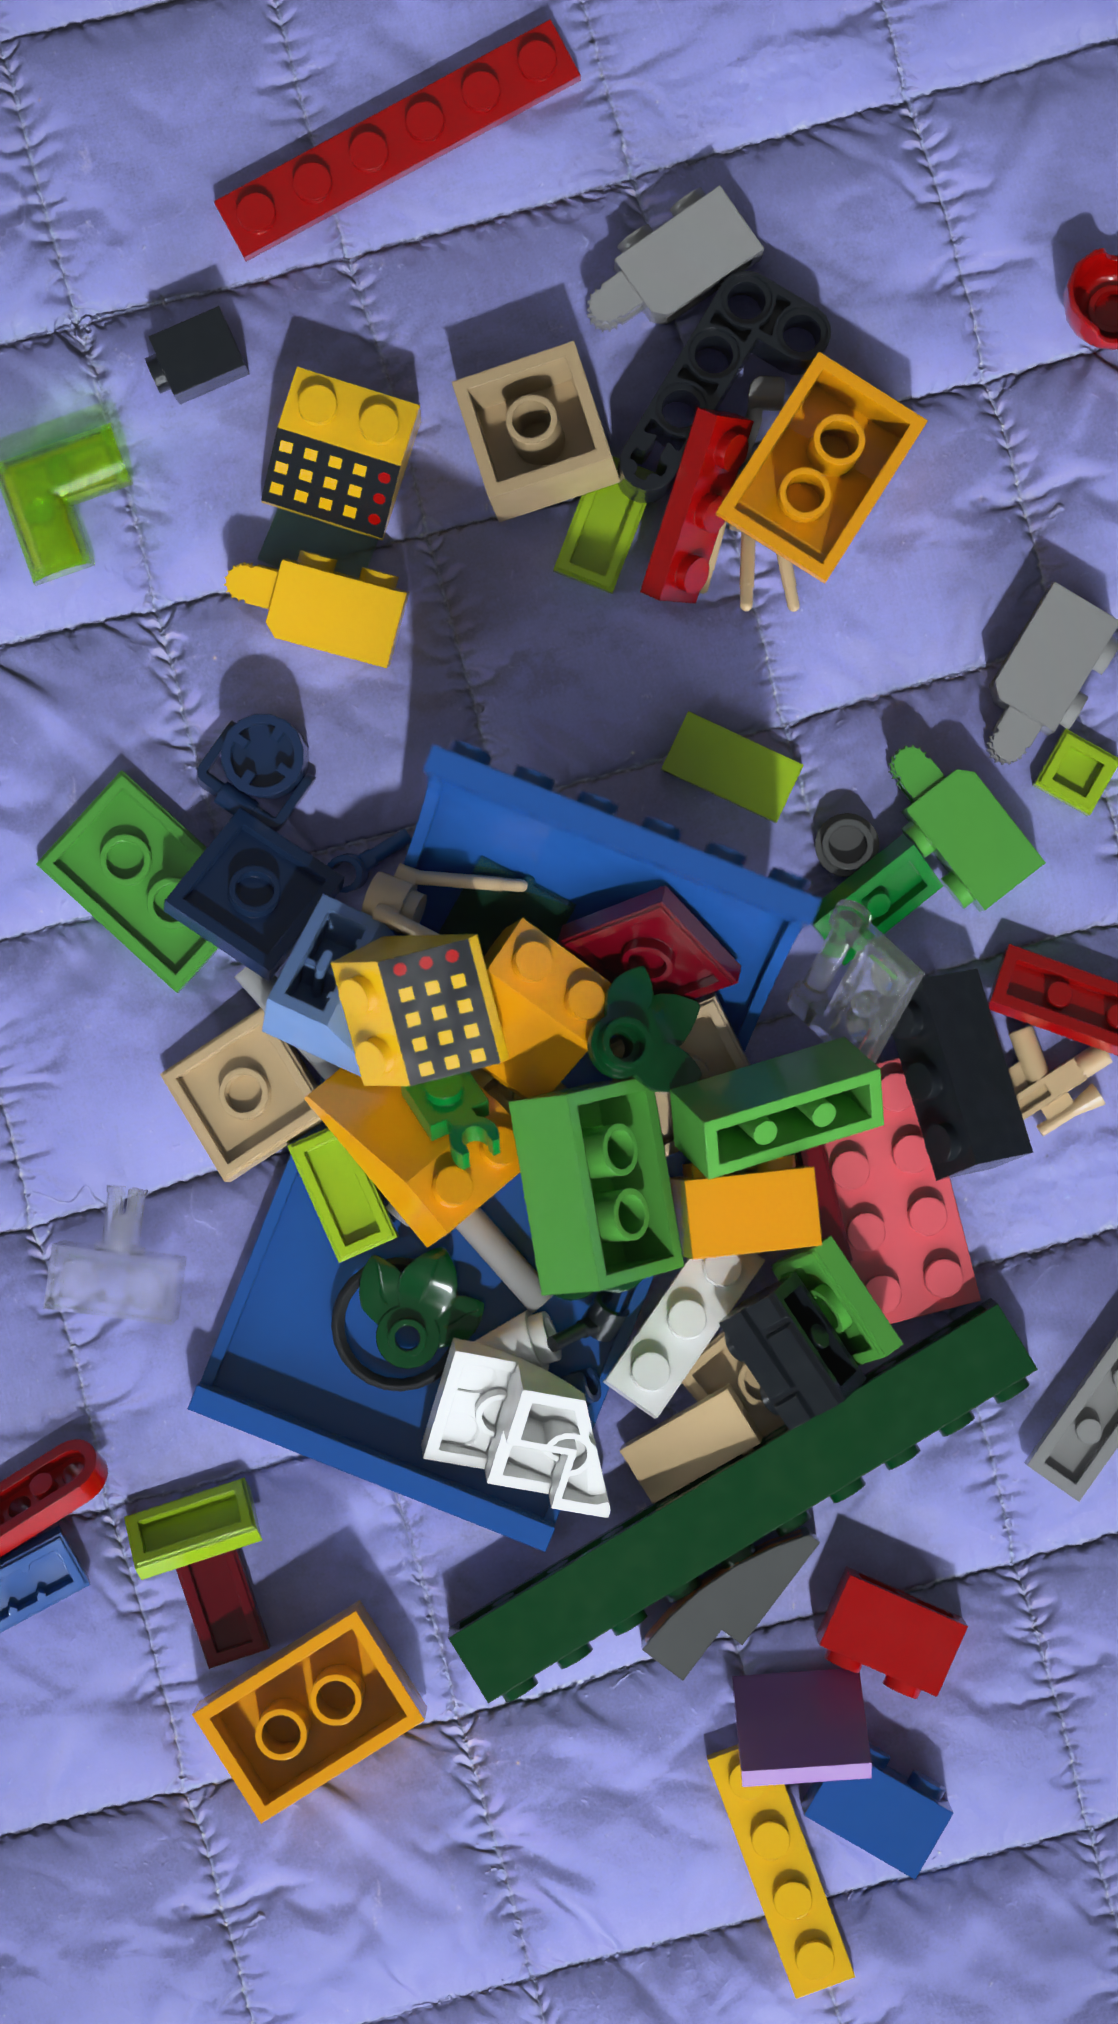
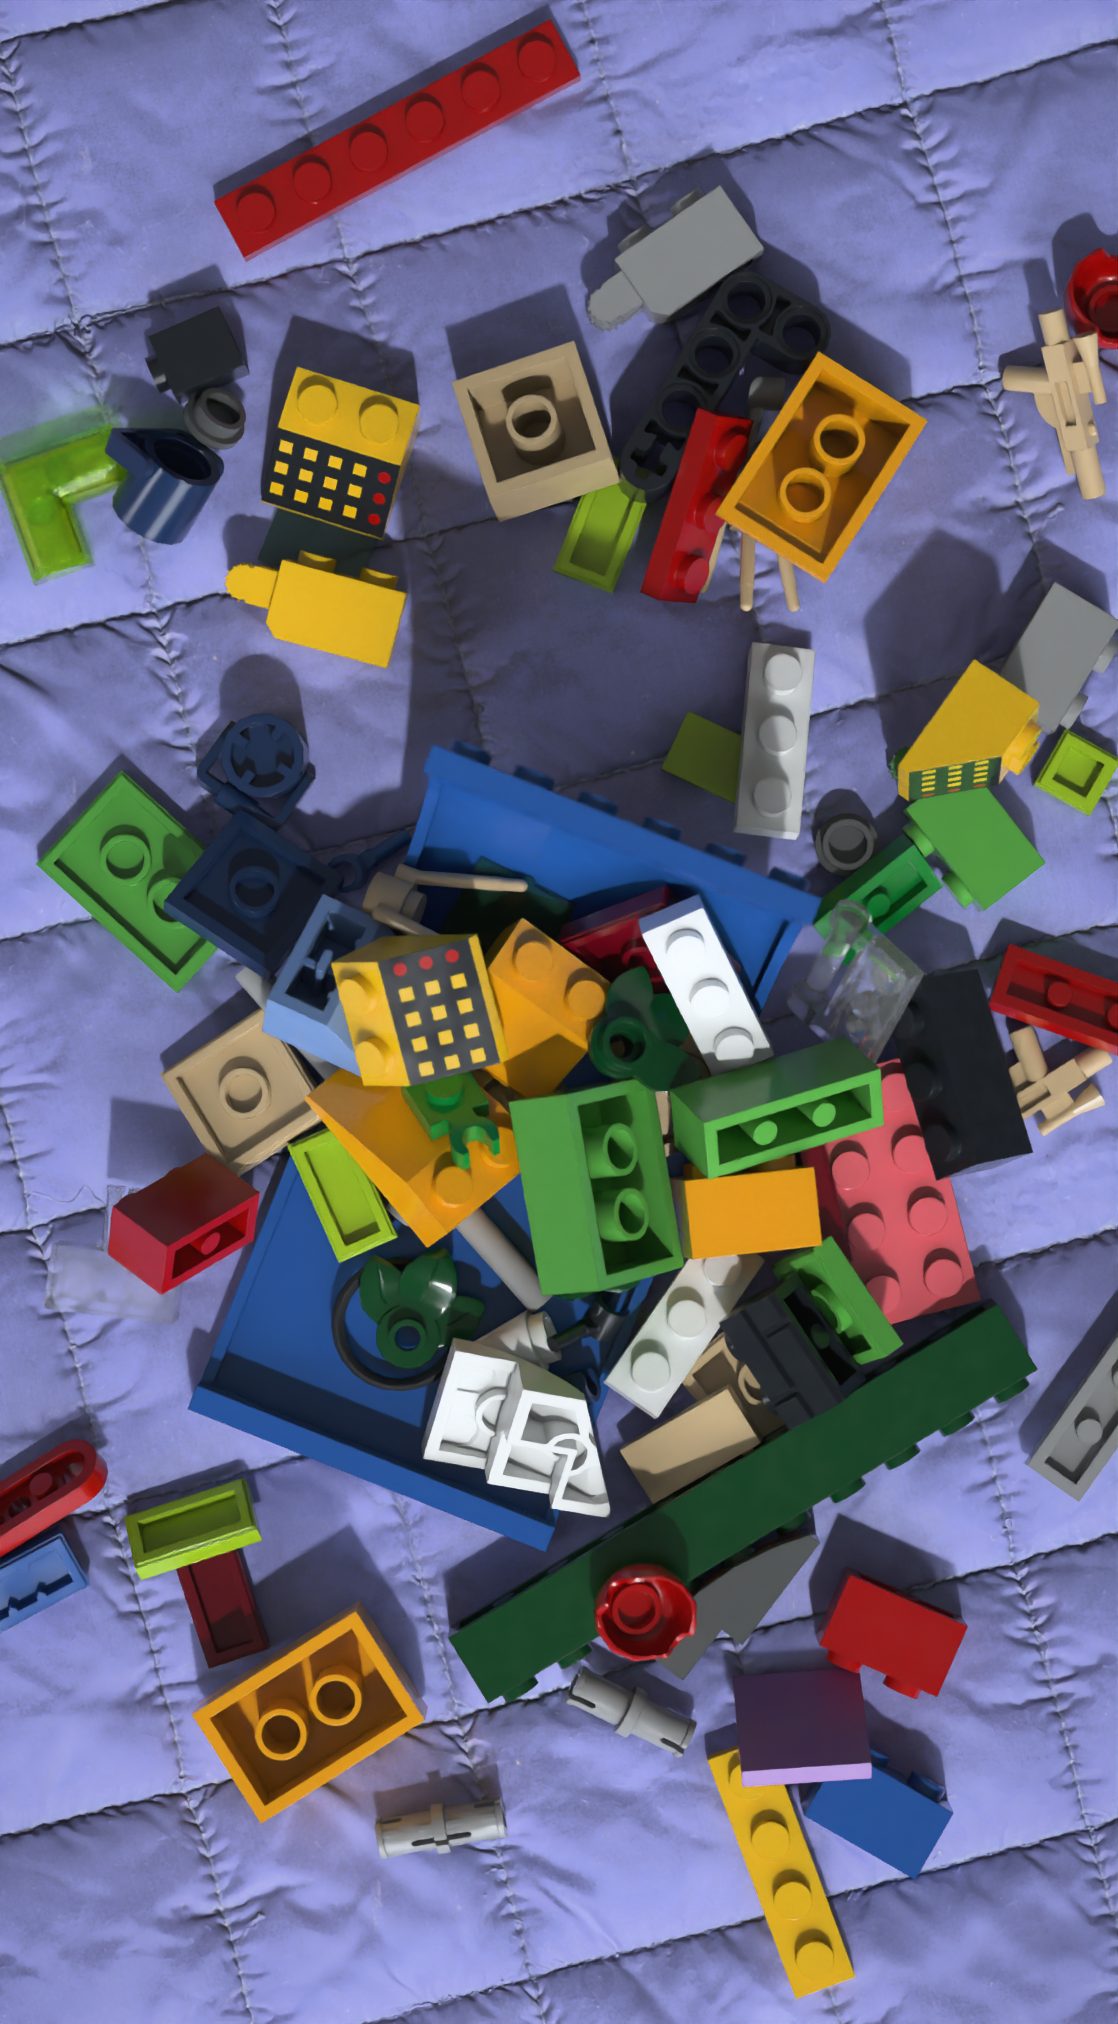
(164, 480): none -> dark blue piece
(183, 1223): none -> red brick
(215, 418): none -> dark grey plate
(441, 1827): none -> light grey pin
(630, 1711): none -> light grey pin
(644, 1612): none -> red hair
(705, 986): none -> white plate
(774, 741): none -> white plate
(972, 738): none -> yellow slope
(1064, 398): none -> tan piece

